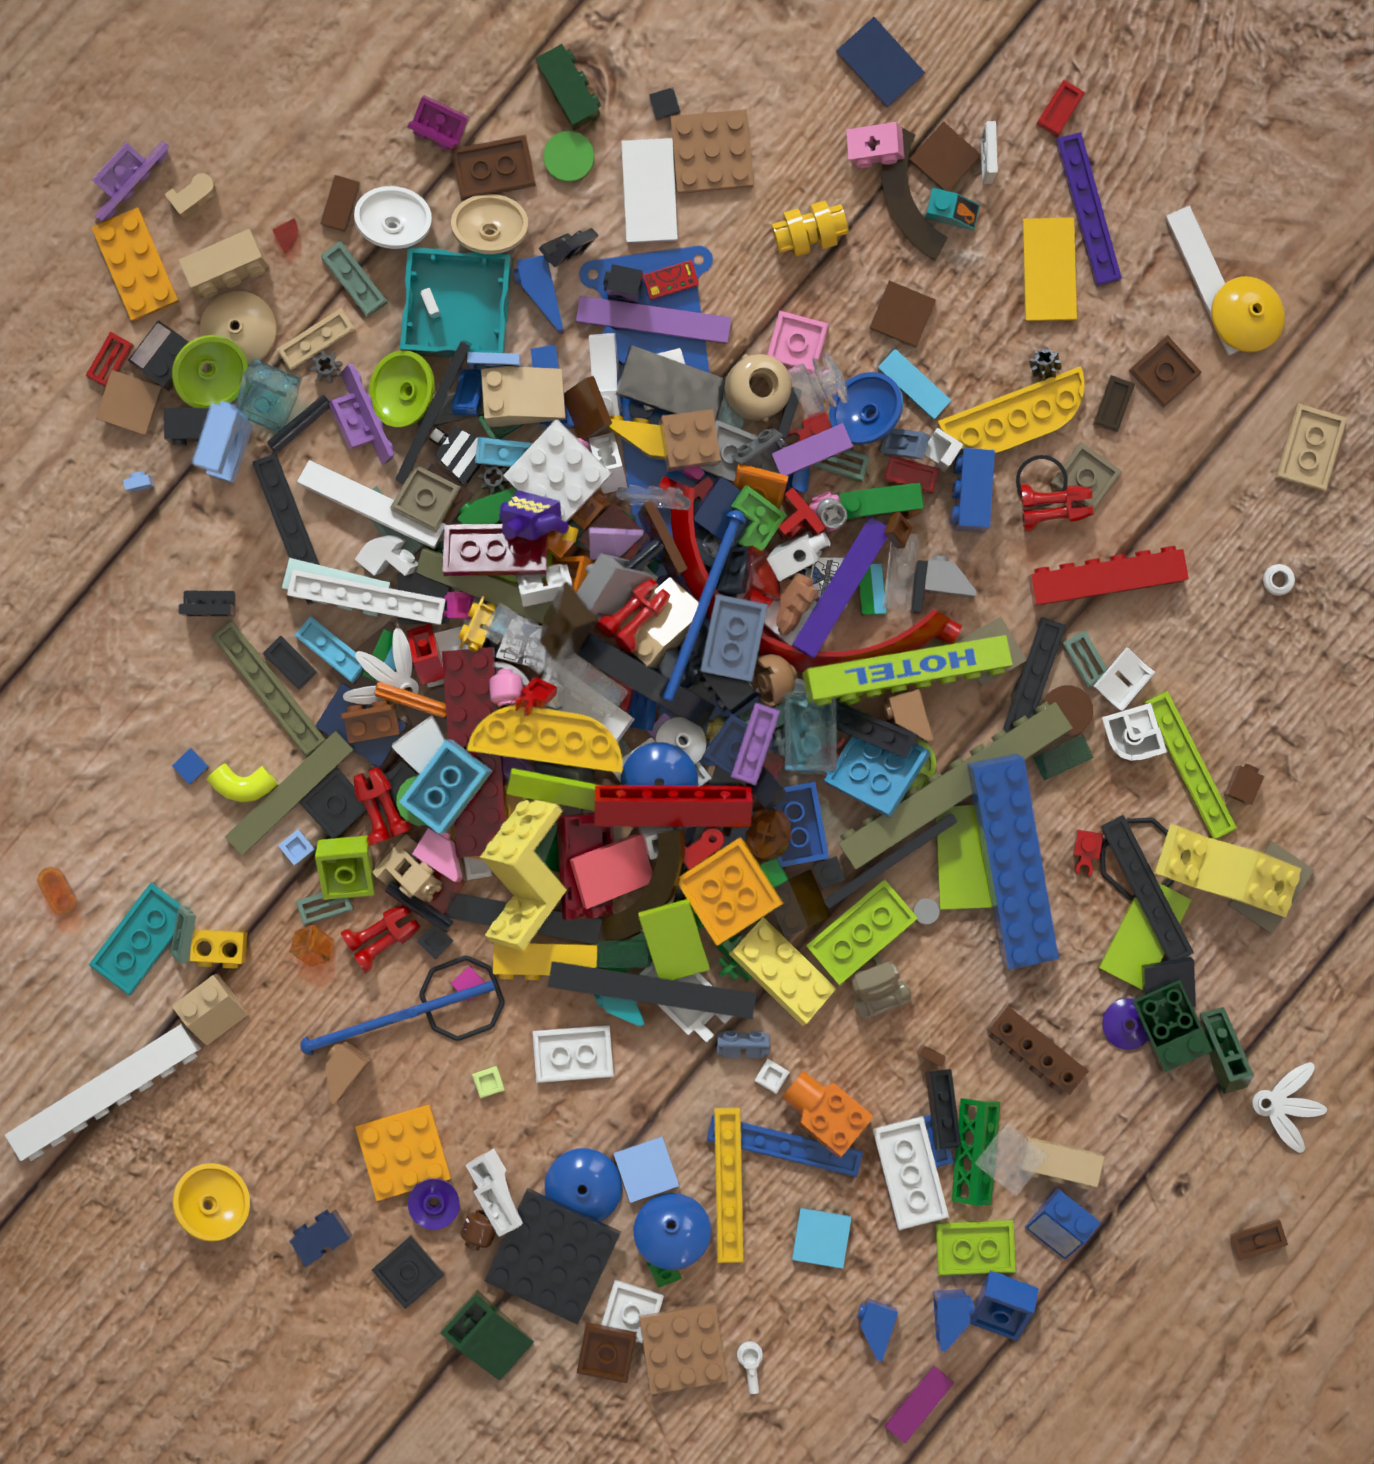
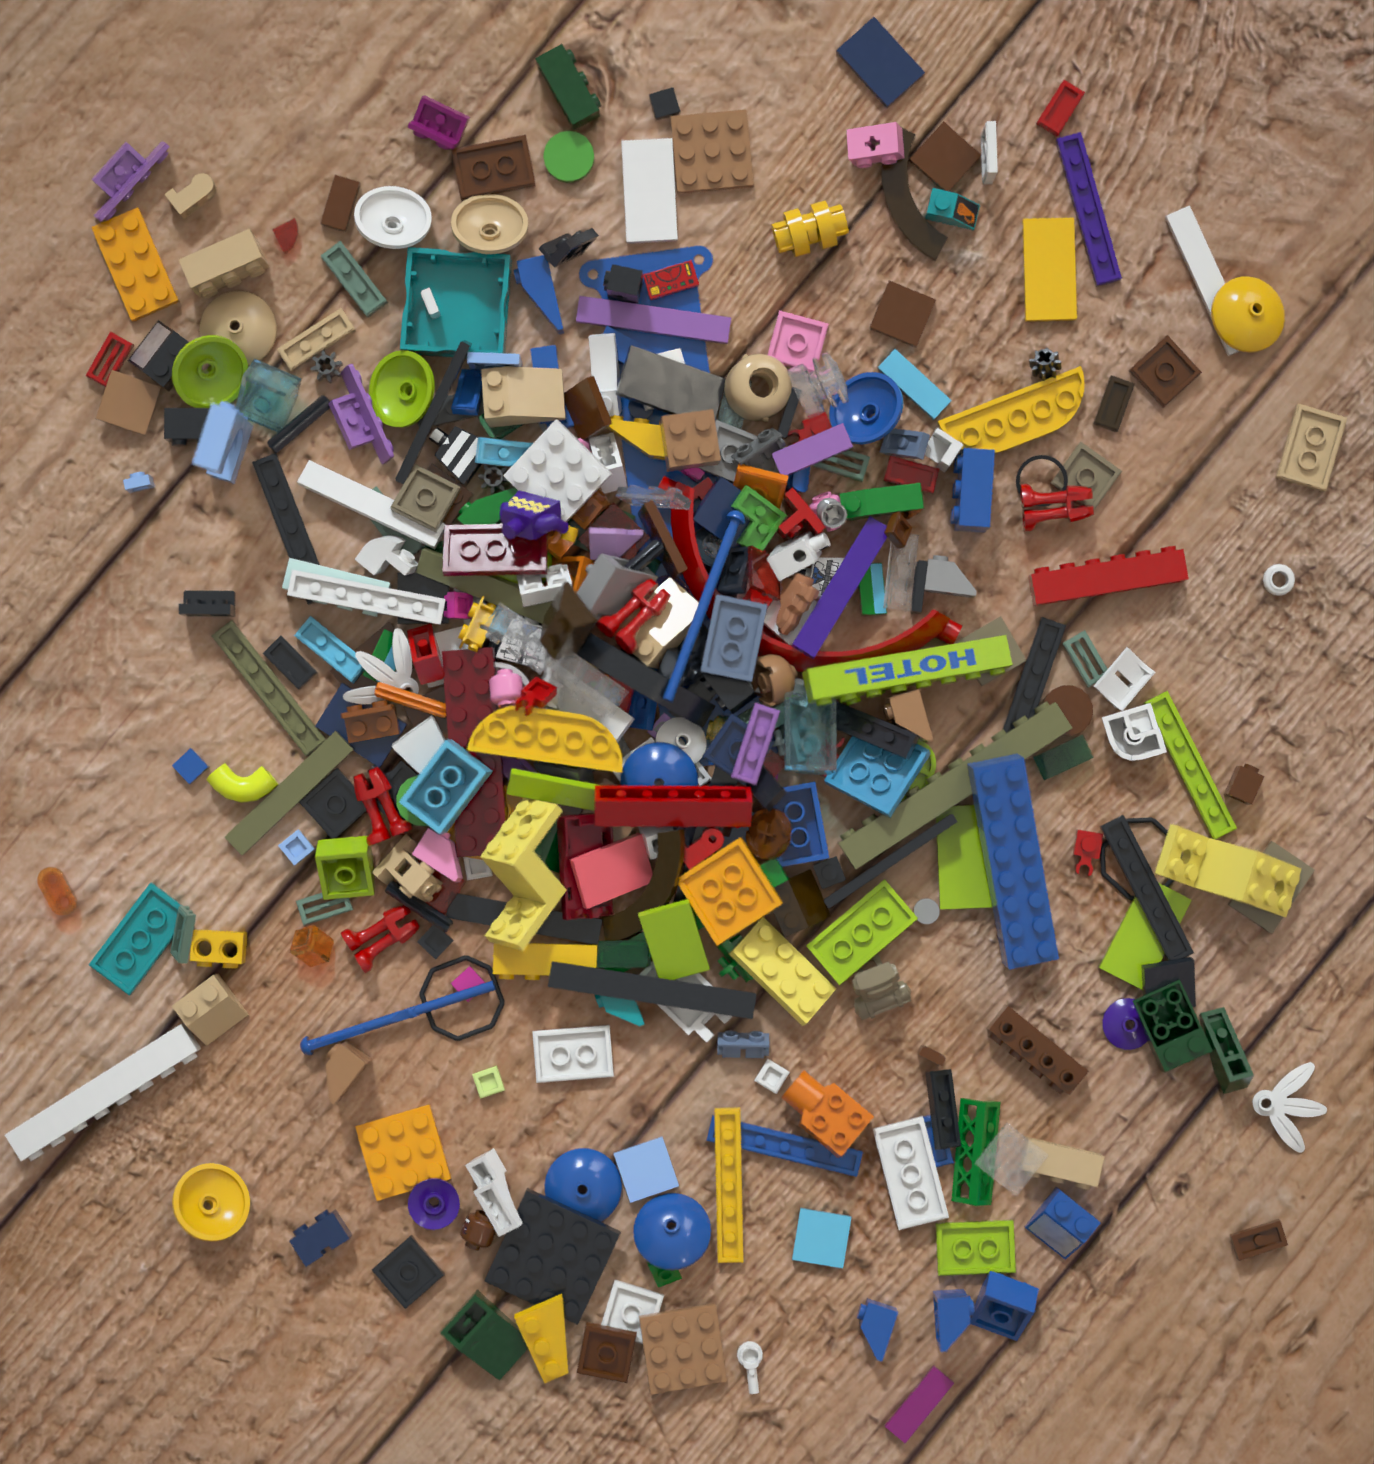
(545, 1336): none -> yellow wing

